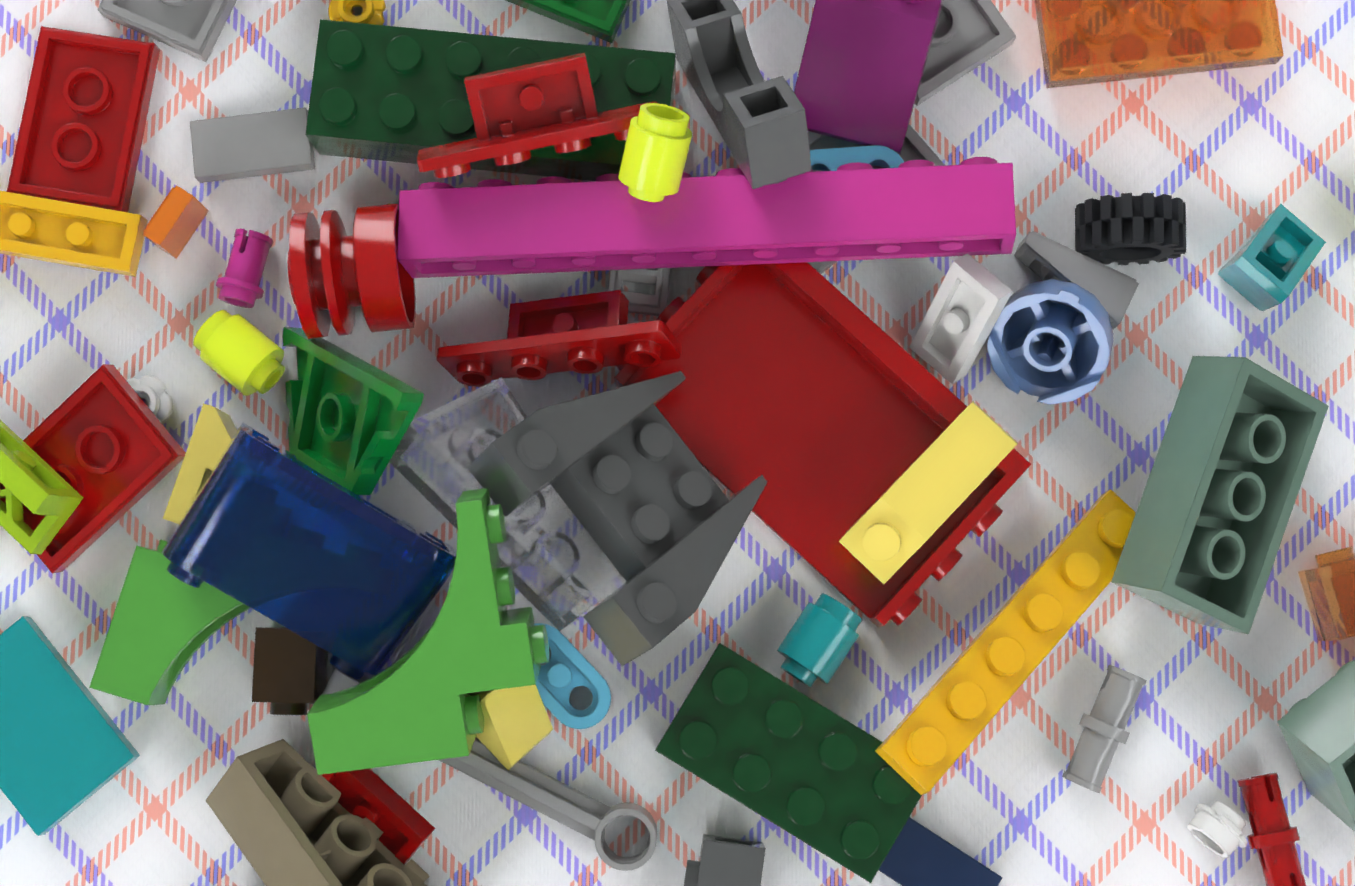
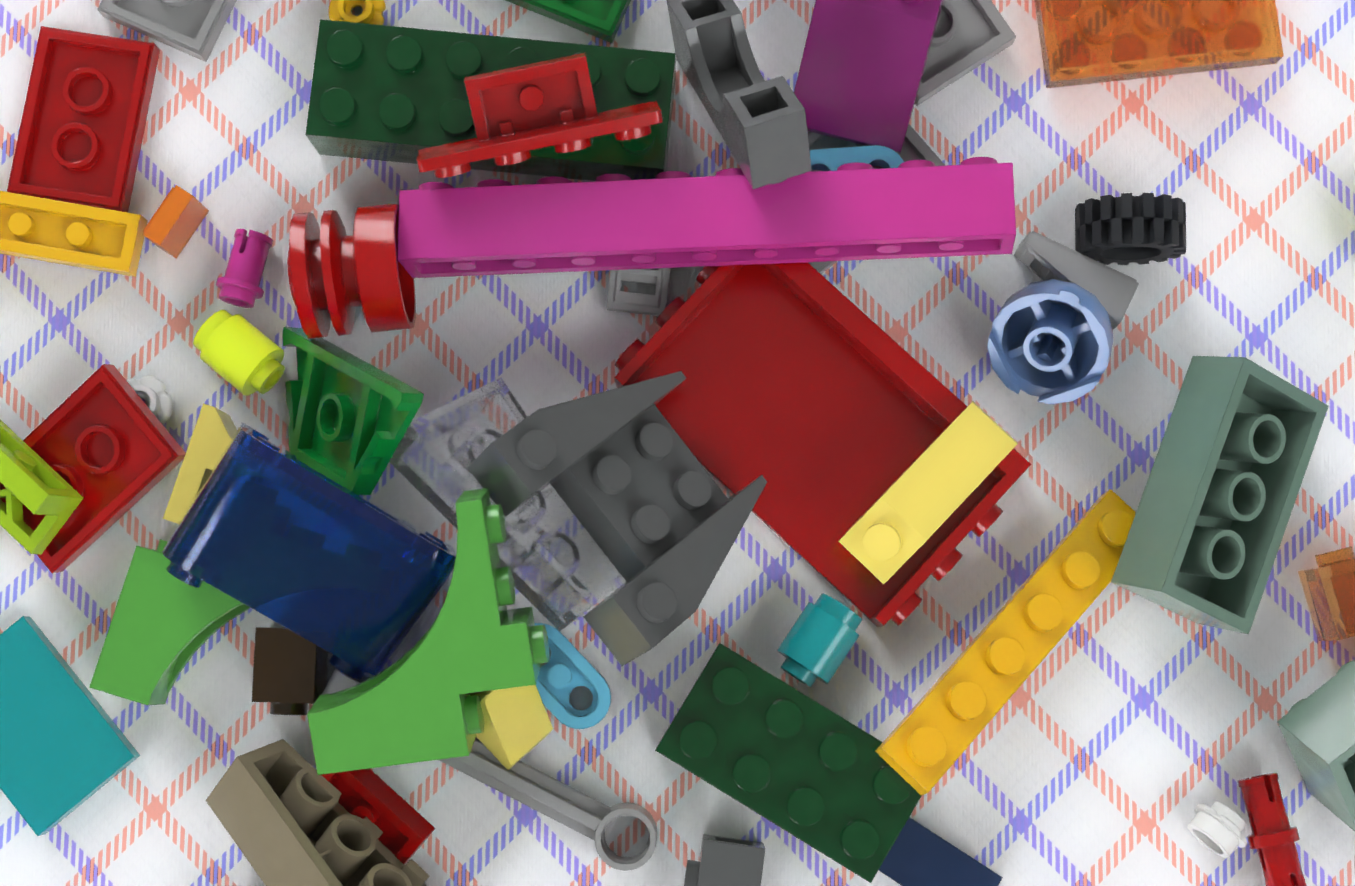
(251, 145): light grey tile -> none
(562, 336): red bracket -> none
(655, 152): neon yellow brick -> none
(960, 318): white plate -> none
(1104, 728): light grey pin -> none
(1273, 259): teal slope -> none

